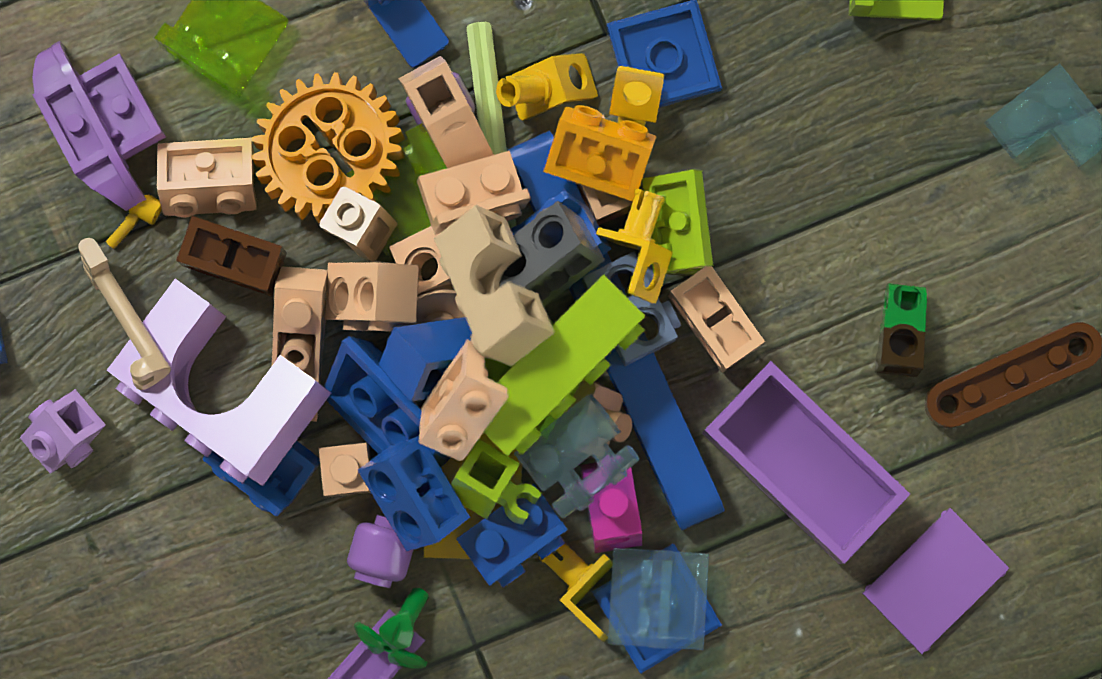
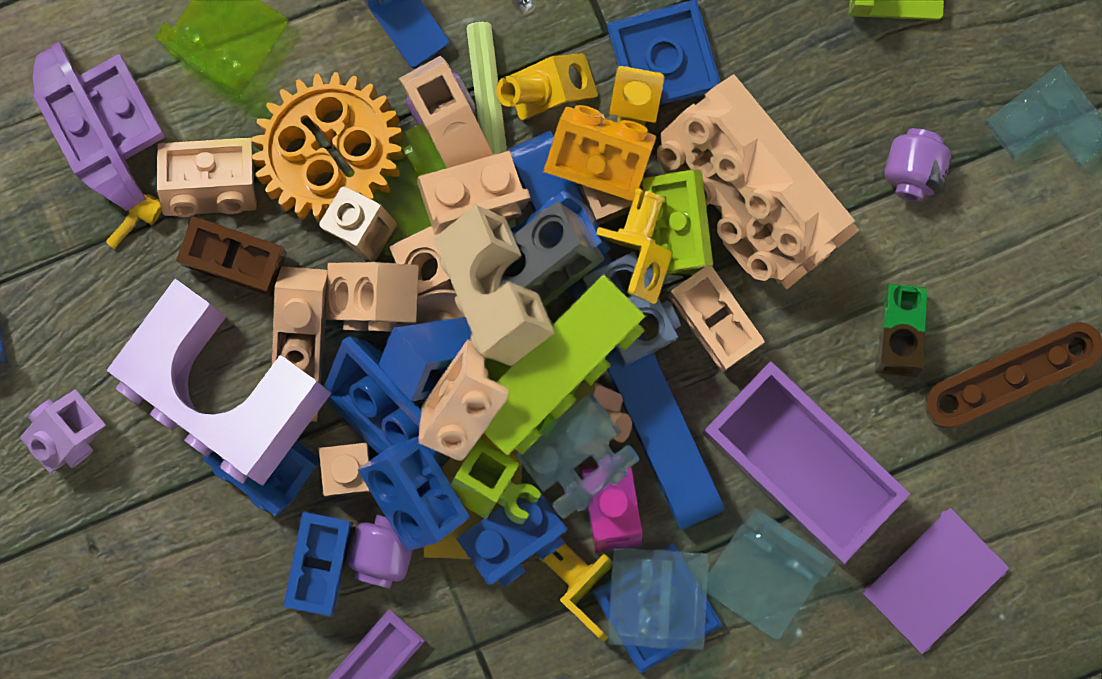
(152, 364): tan hinge -> none
(318, 564): none -> blue brick
(397, 633): green plant -> none
(766, 573): none -> clear light blue bracket
(768, 195): none -> light nougat brick
(917, 164): none -> medium lavender head

